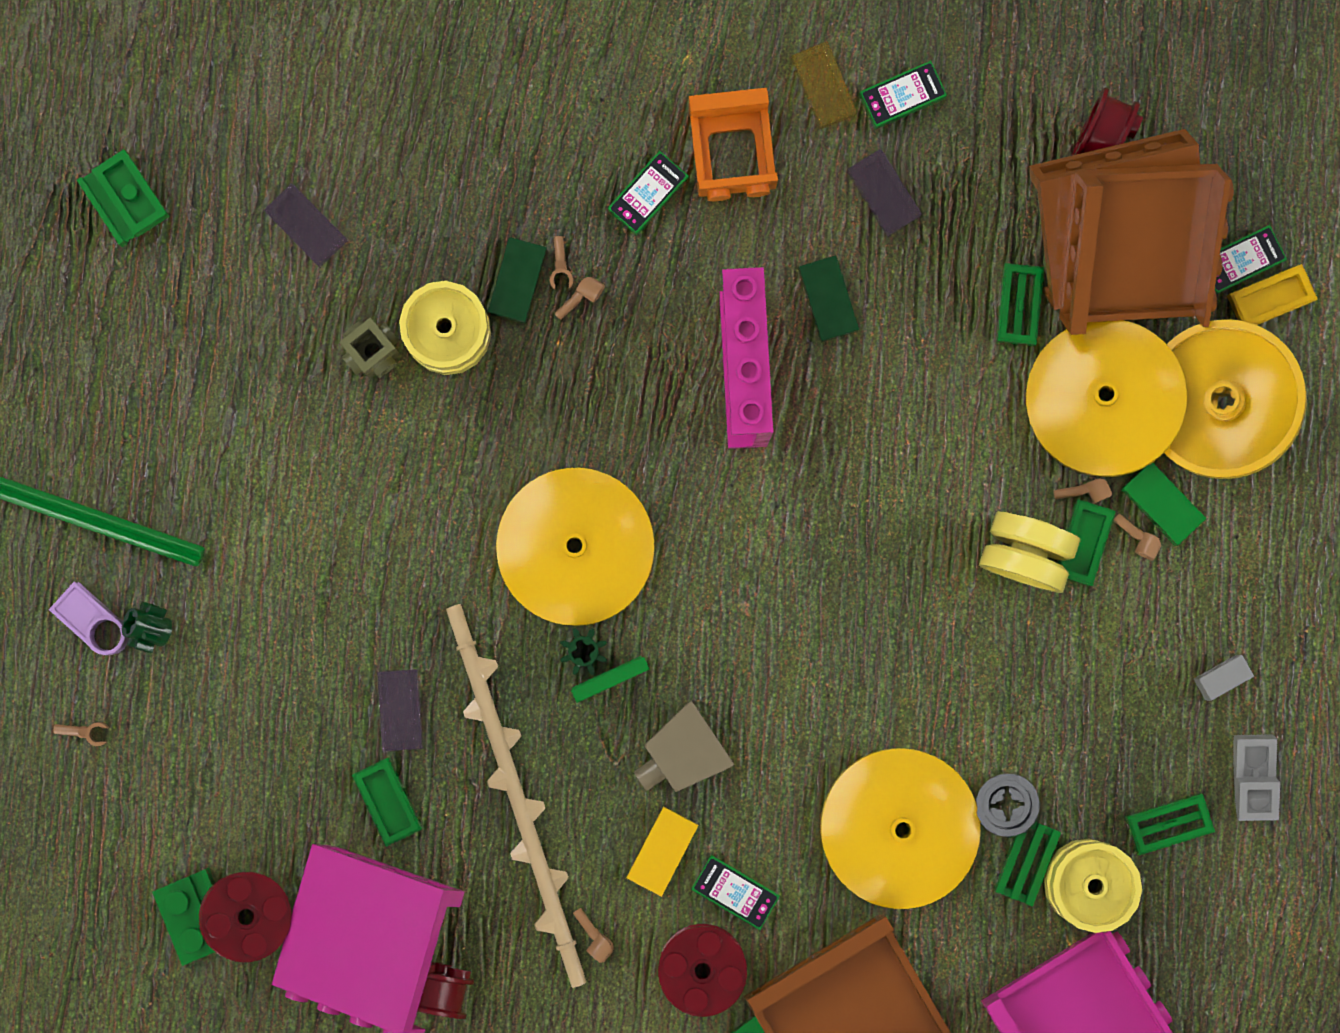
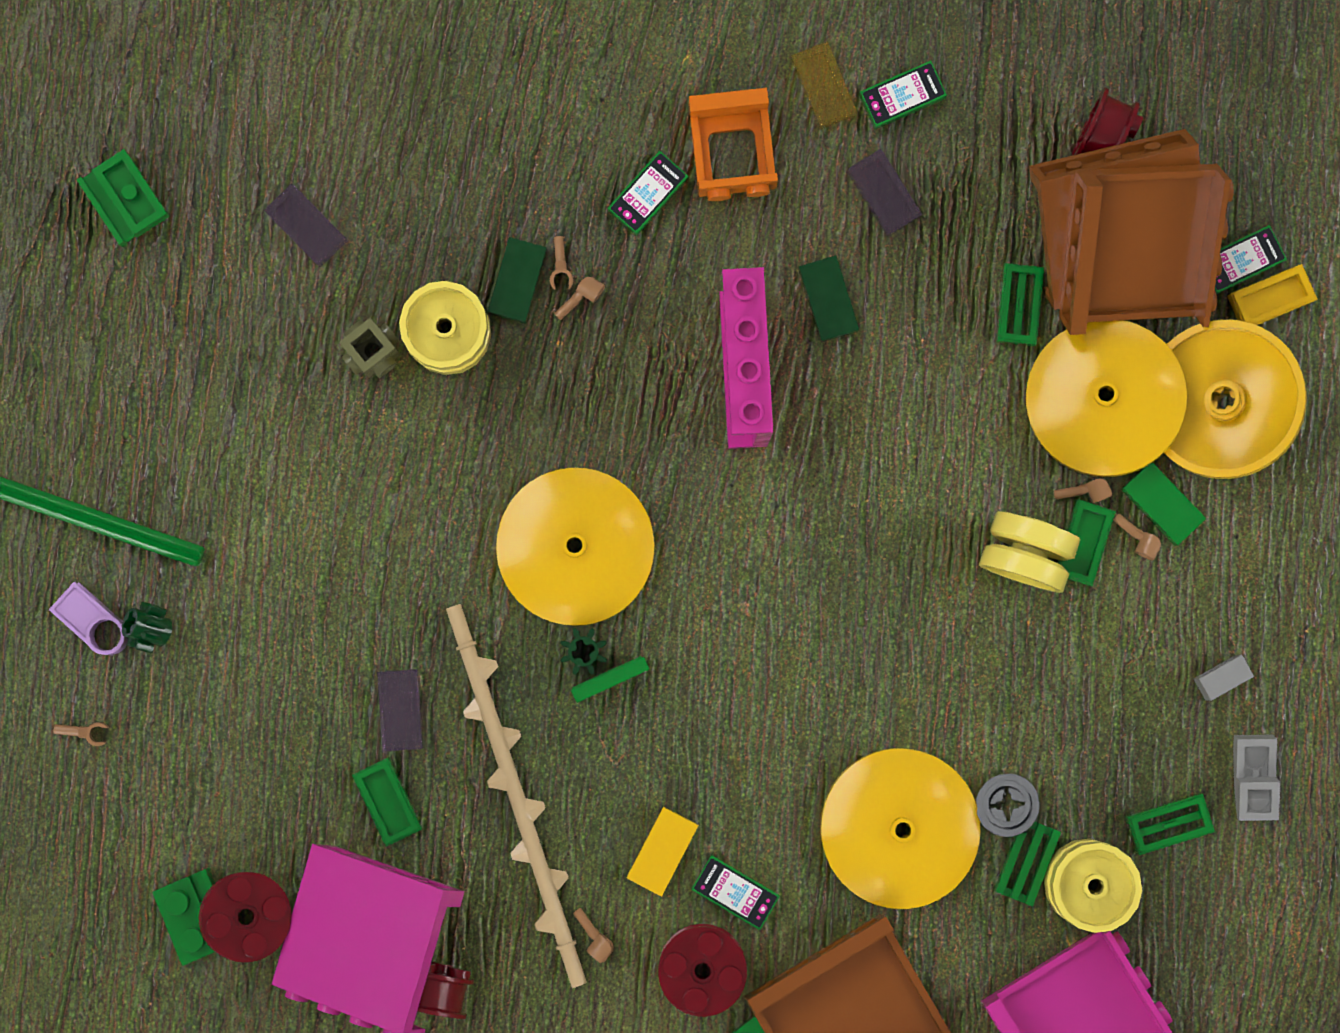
(683, 752): dark tan torso -> none

